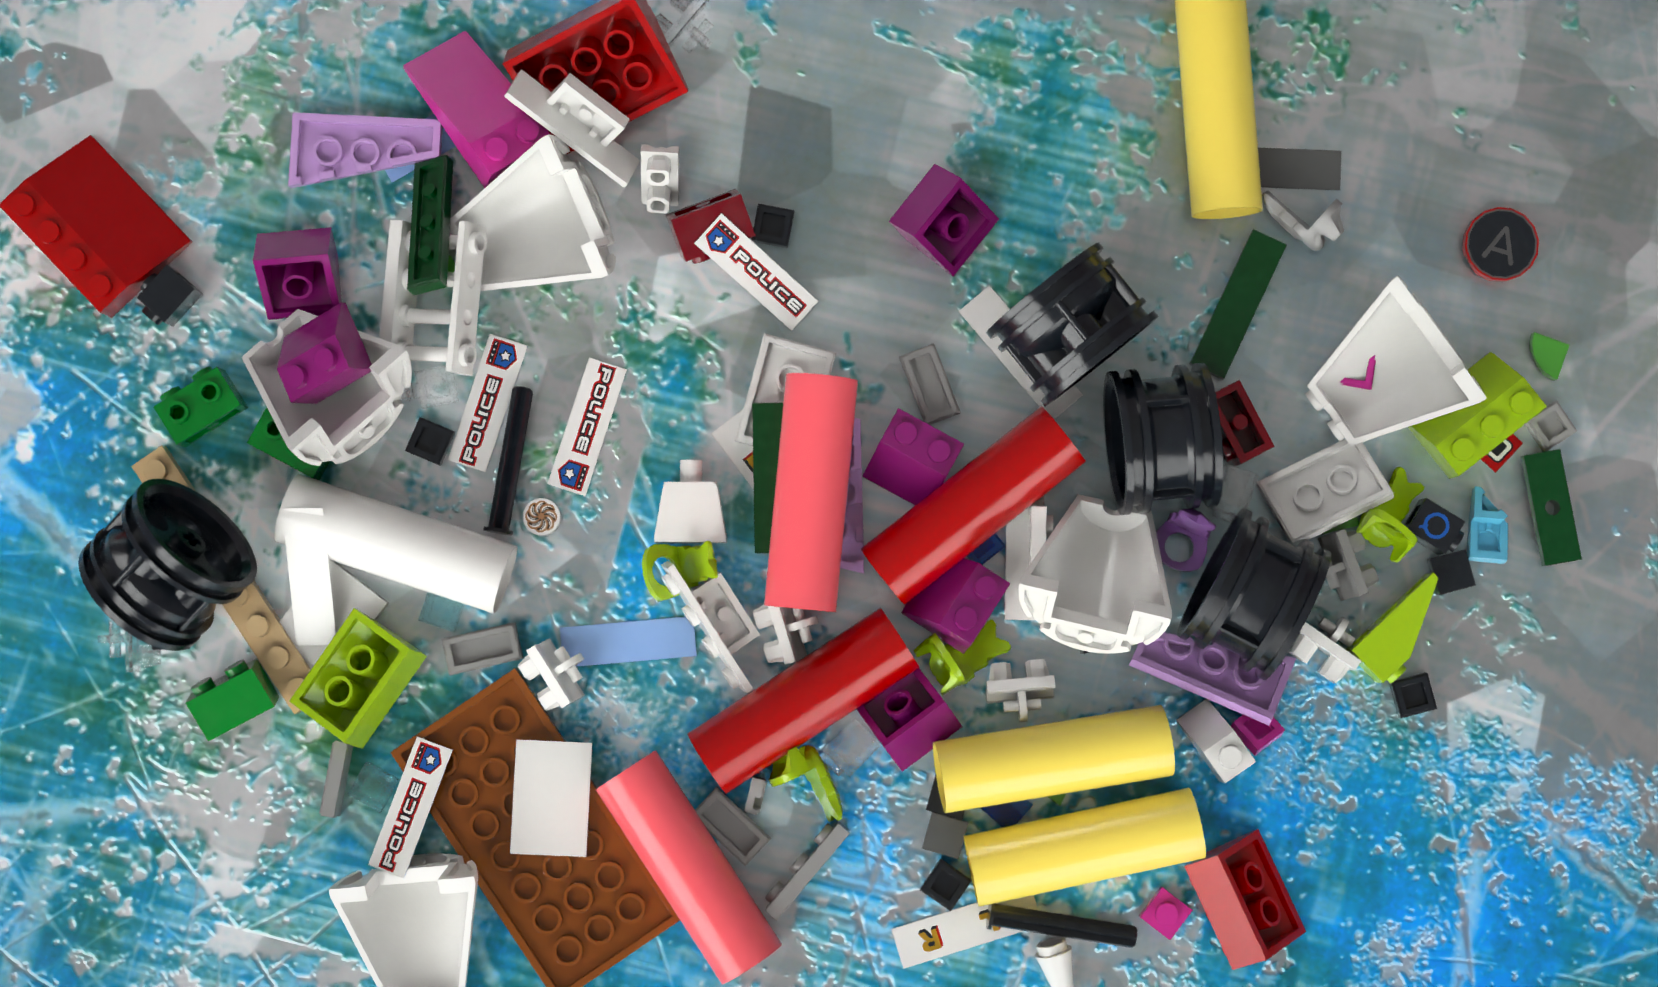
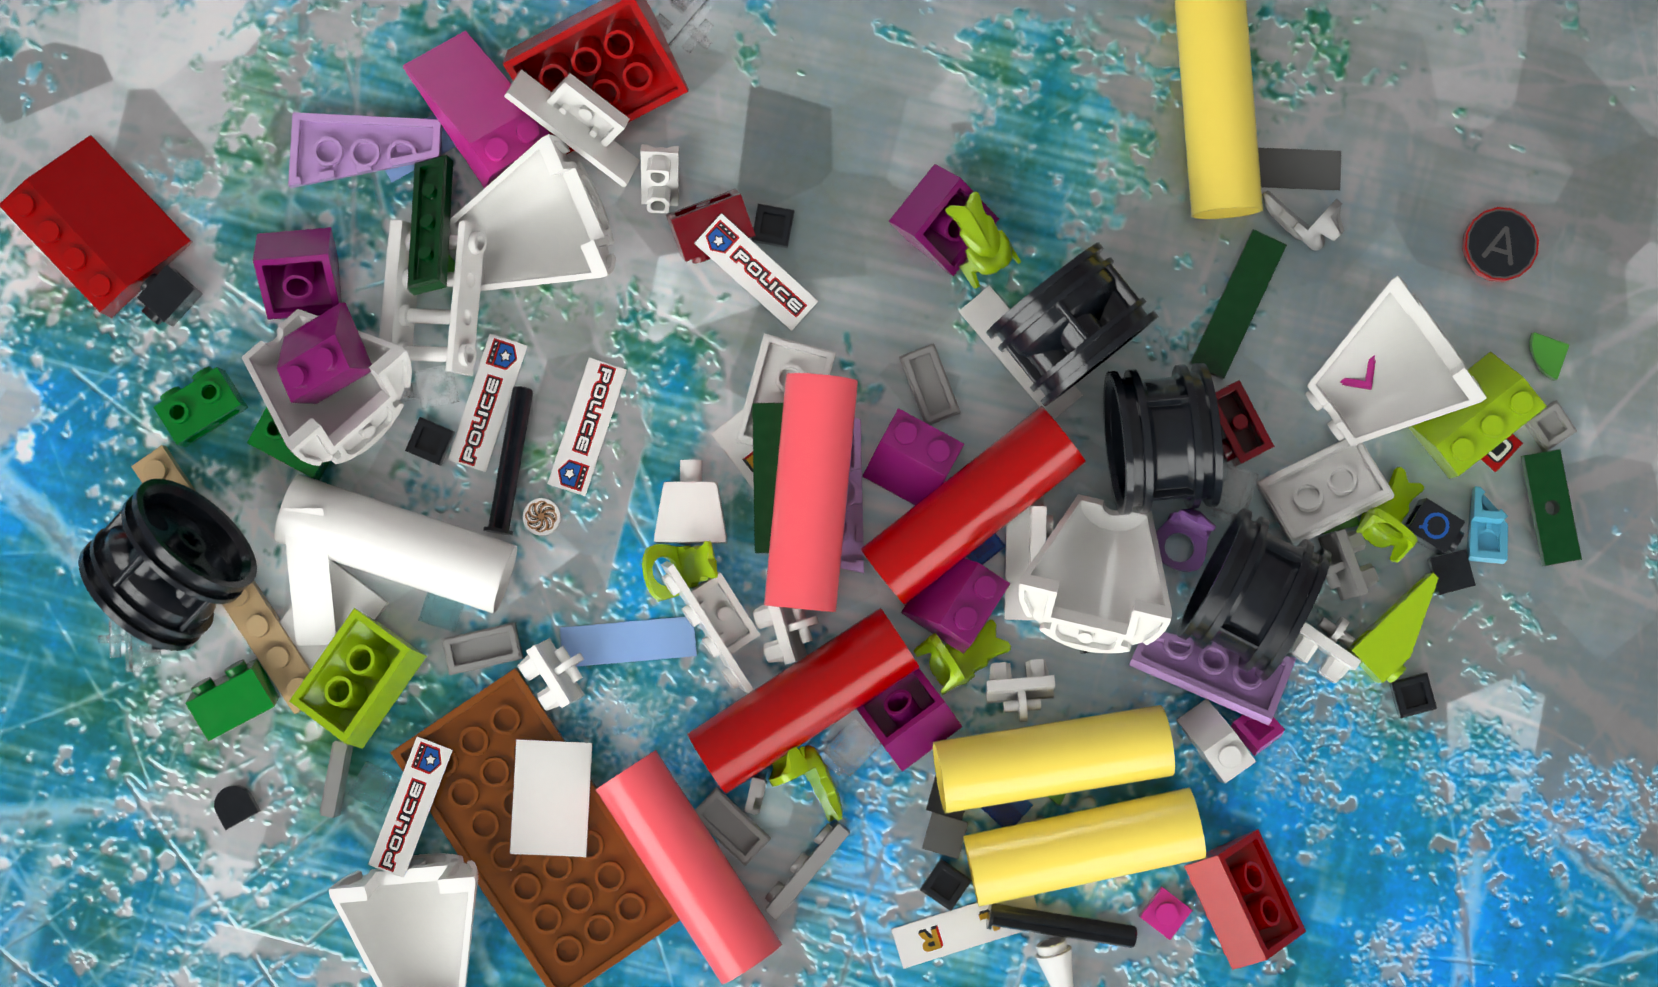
(235, 805): none -> black tile
(987, 247): none -> lime hair

